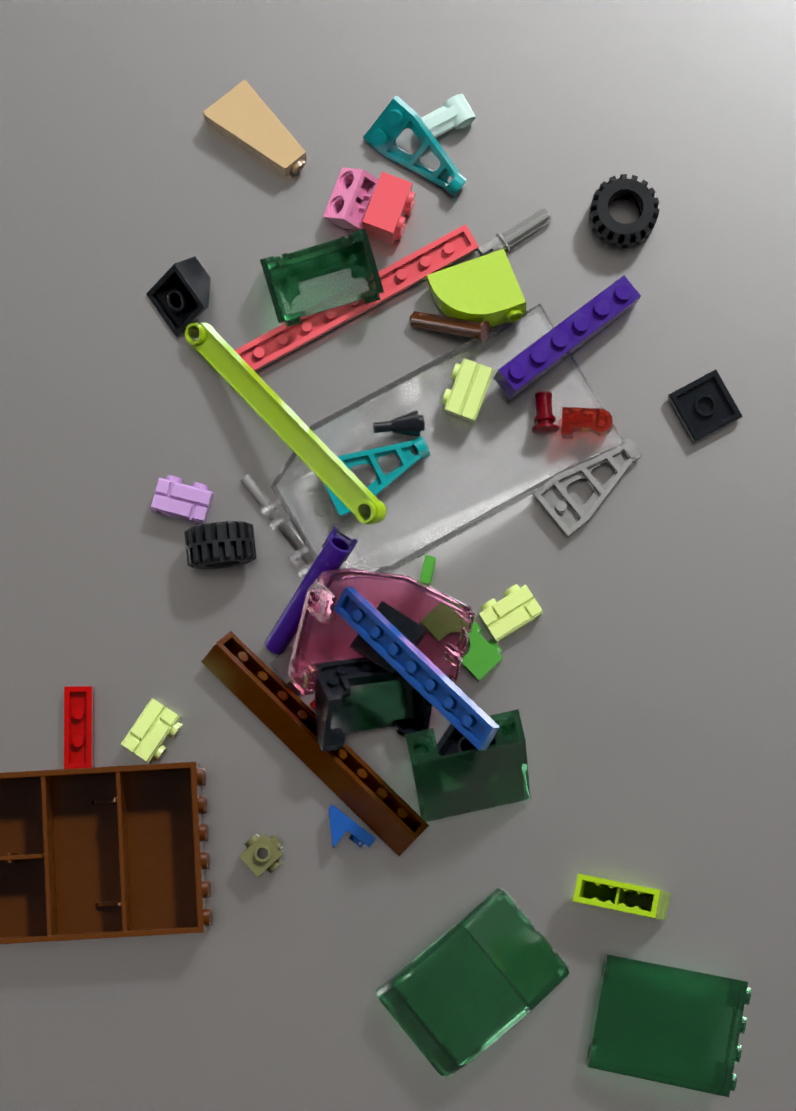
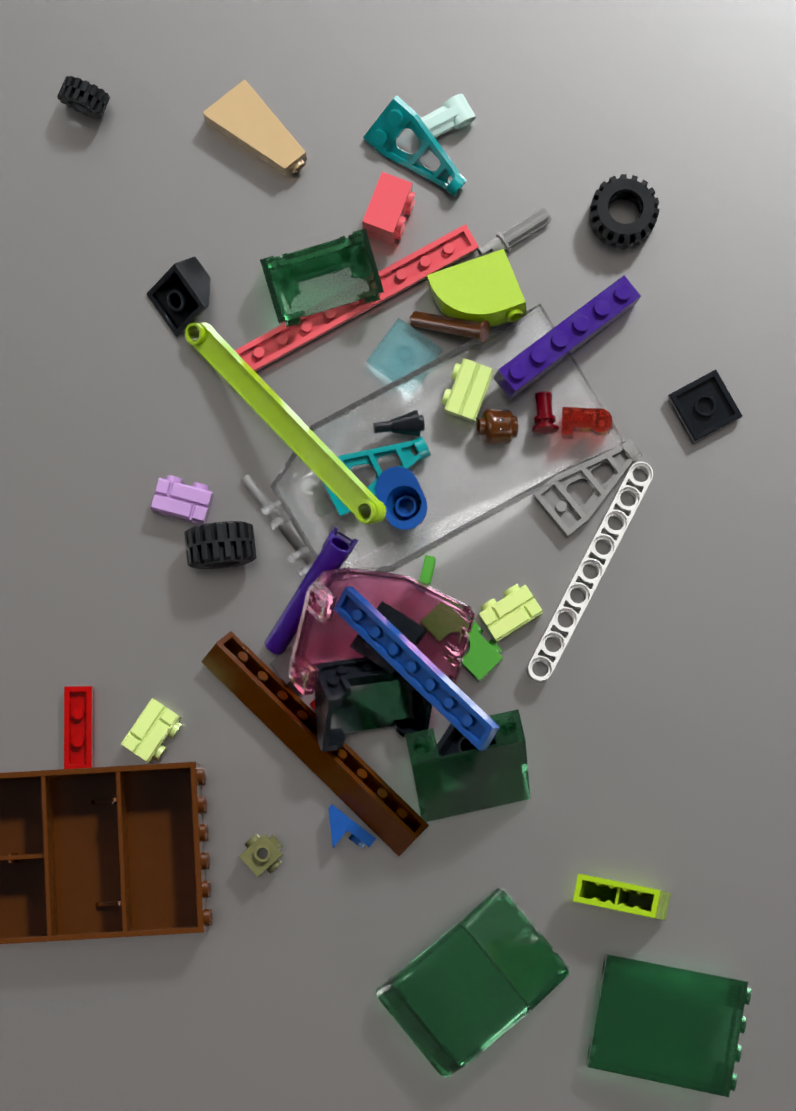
(83, 97): none -> black tyre
(350, 198): bright pink brick -> none
(402, 351): none -> clear light blue plate
(402, 497): none -> blue piece
(497, 426): none -> reddish brown head
(597, 560): none -> white beam

